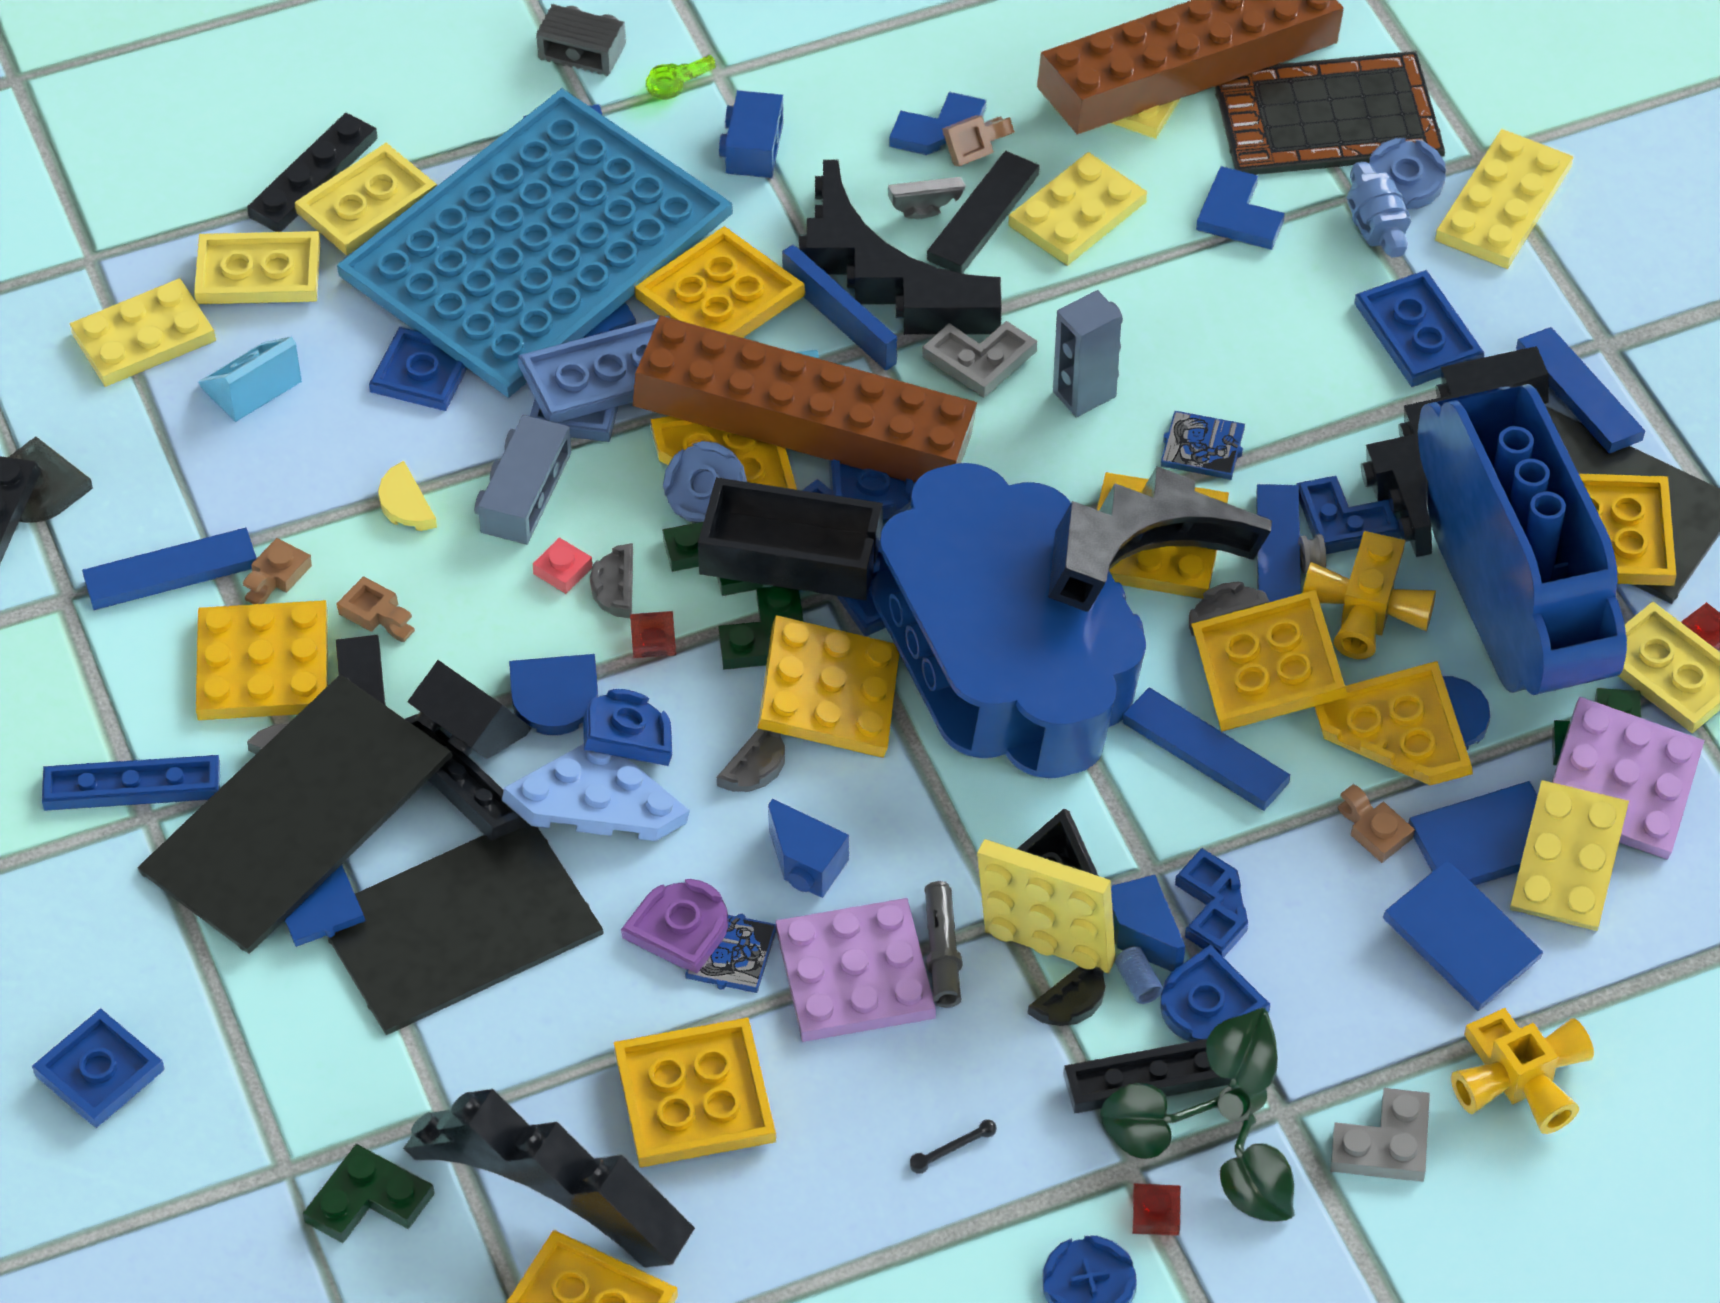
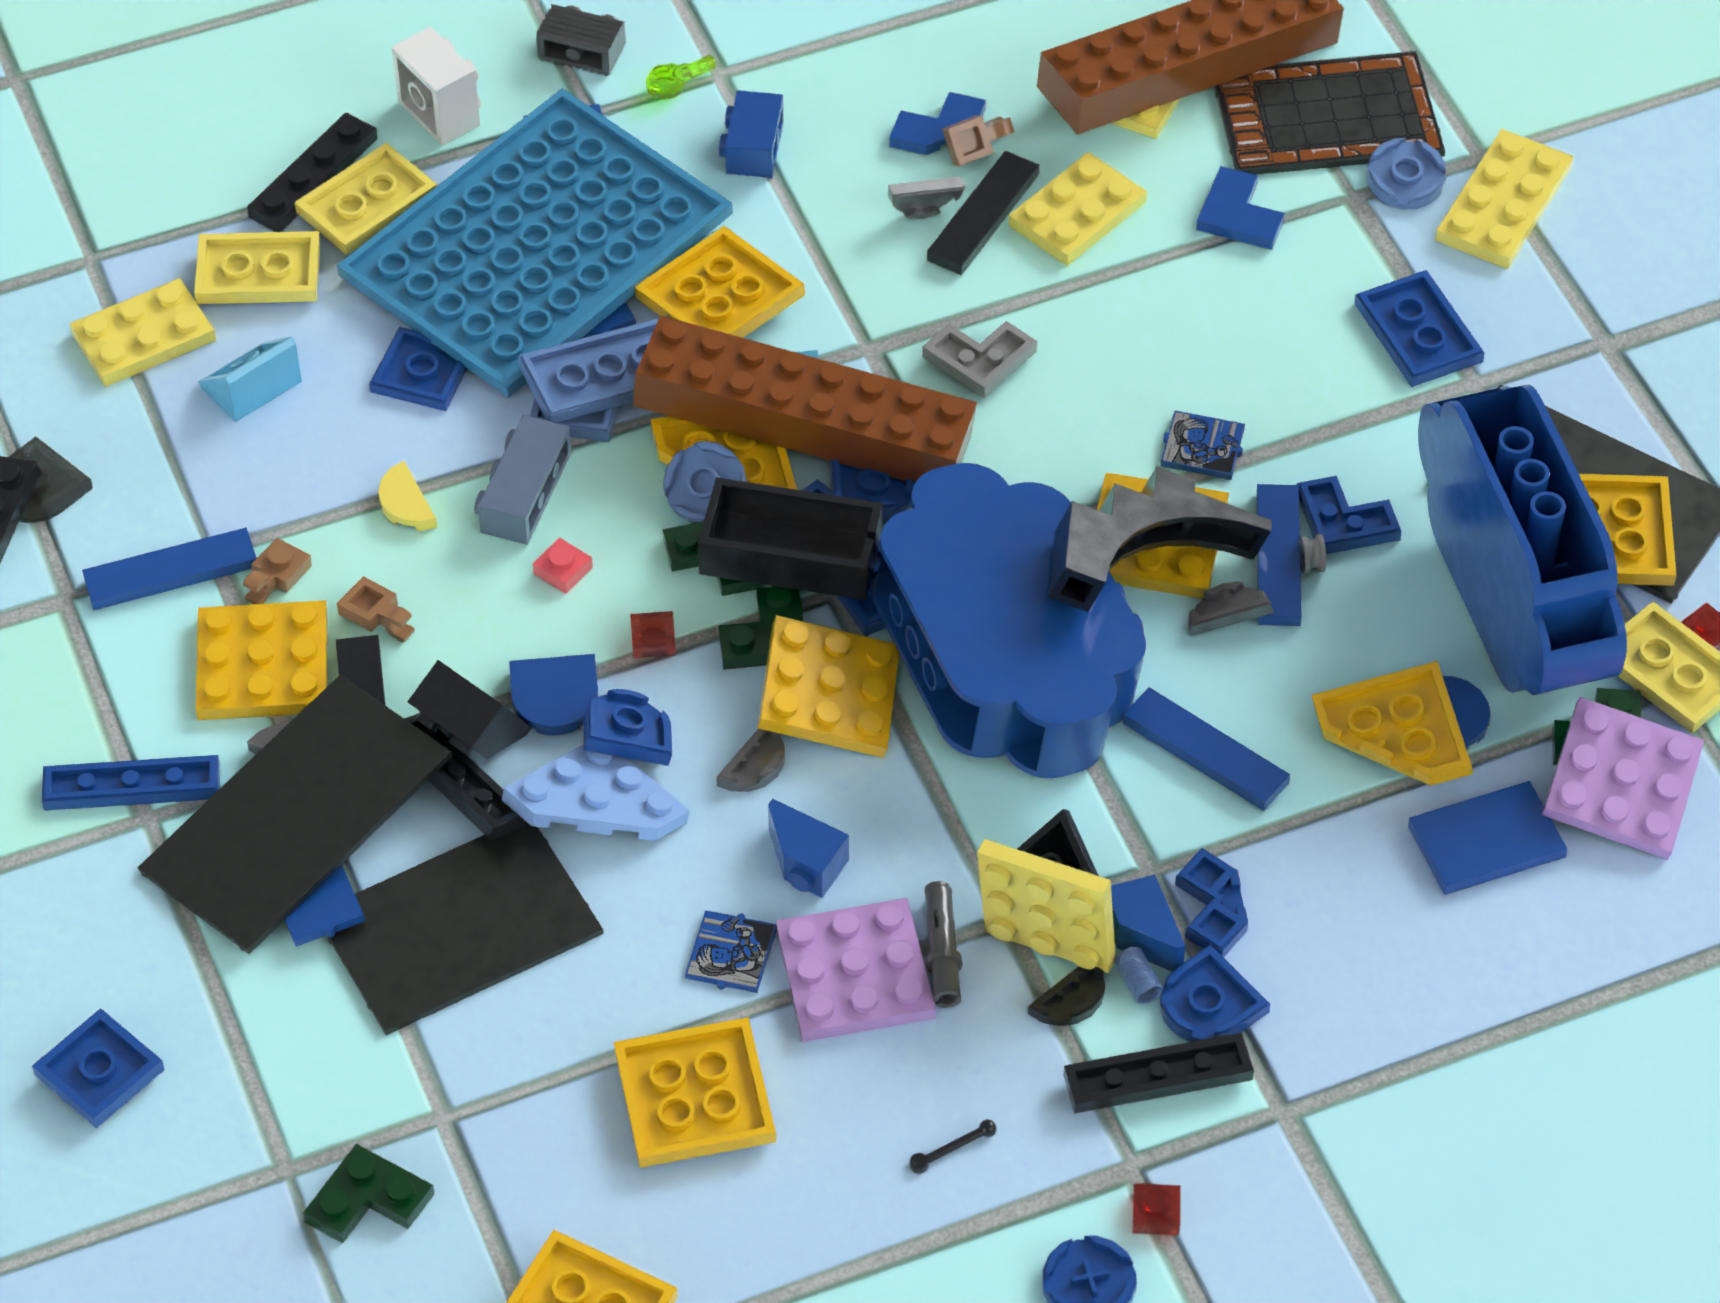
(436, 85): none -> white brick
(603, 1190): black arch -> none
(613, 581): flat silver tile -> none
(679, 923): medium lavender tile -> none
(842, 308): blue tile -> none
(882, 274): black arch -> none
(1087, 353): sand blue brick -> none
(1245, 1053): dark green plant -> none
(1269, 660): yellow plate -> none
(1370, 595): yellow brick -> none
(1376, 828): medium nougat plate -> none
(1378, 209): medium blue piece -> none
(1386, 1151): light grey plate -> none
(1396, 465): black arch -> none
(1462, 935): blue tile -> none
(1522, 1067): yellow brick -> none
(1569, 855): light yellow plate -> none
(1584, 392): blue tile -> none

